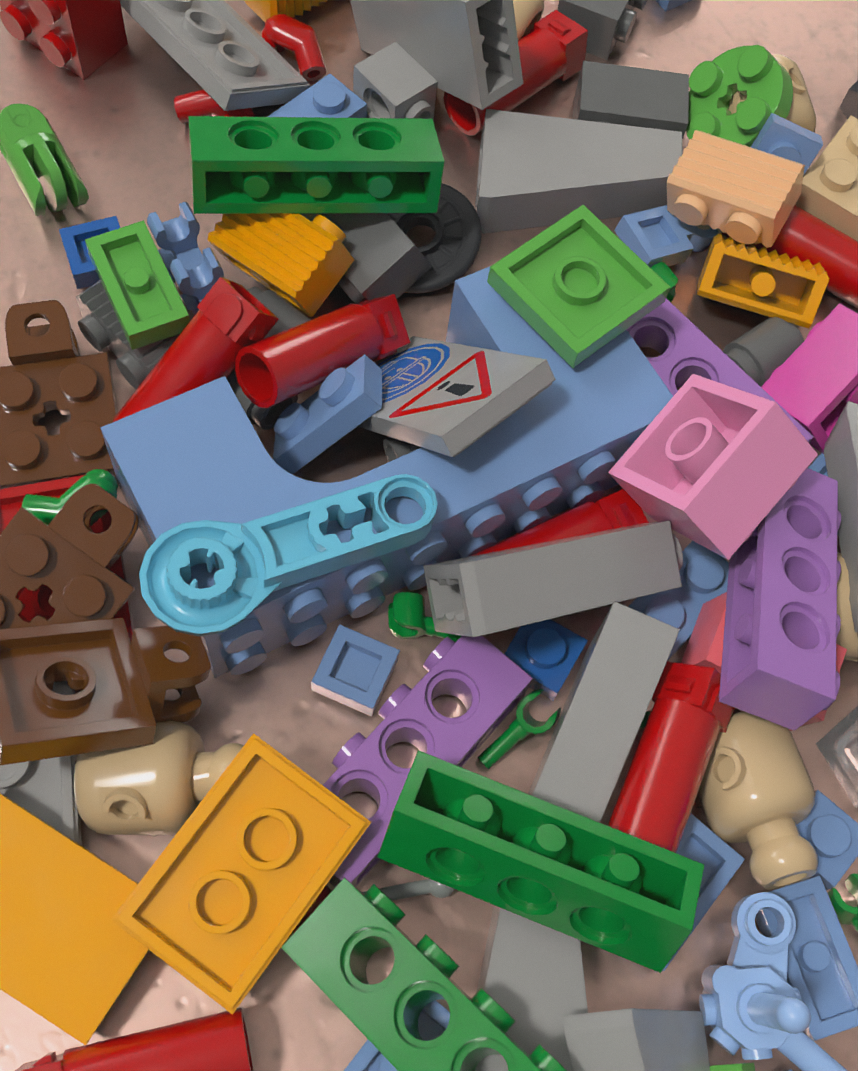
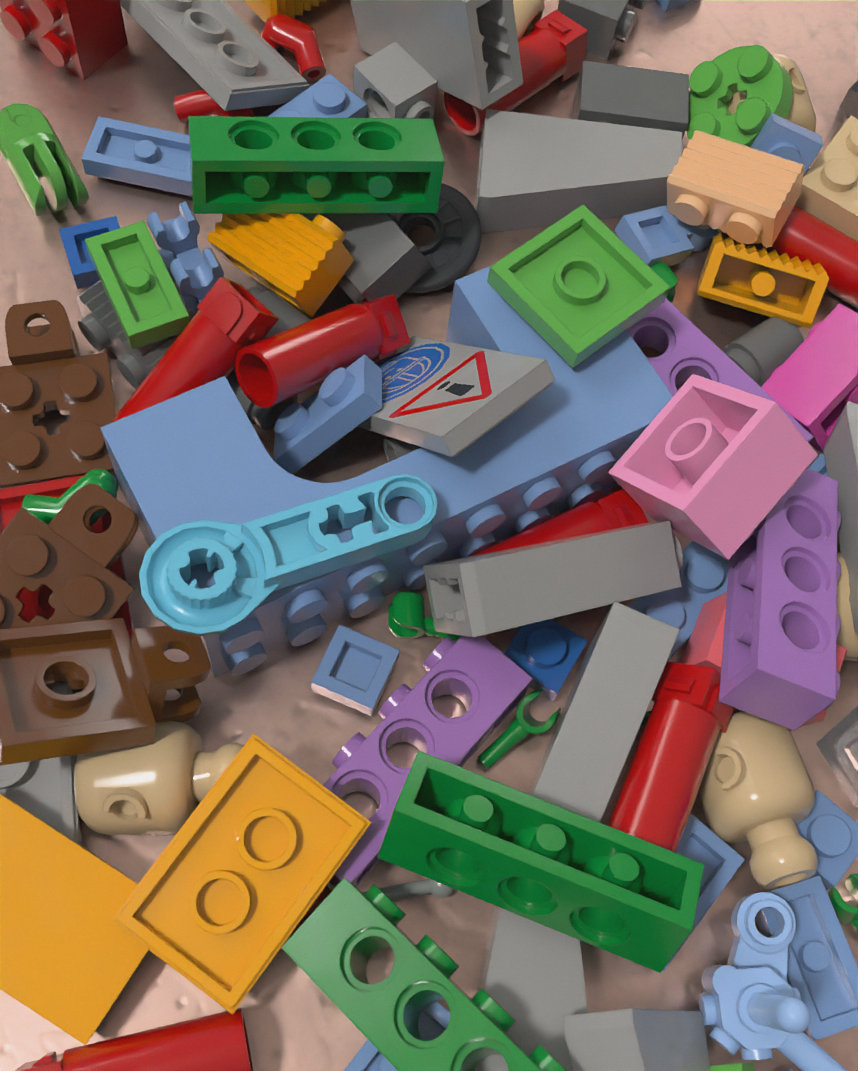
(139, 155): none -> medium blue plate

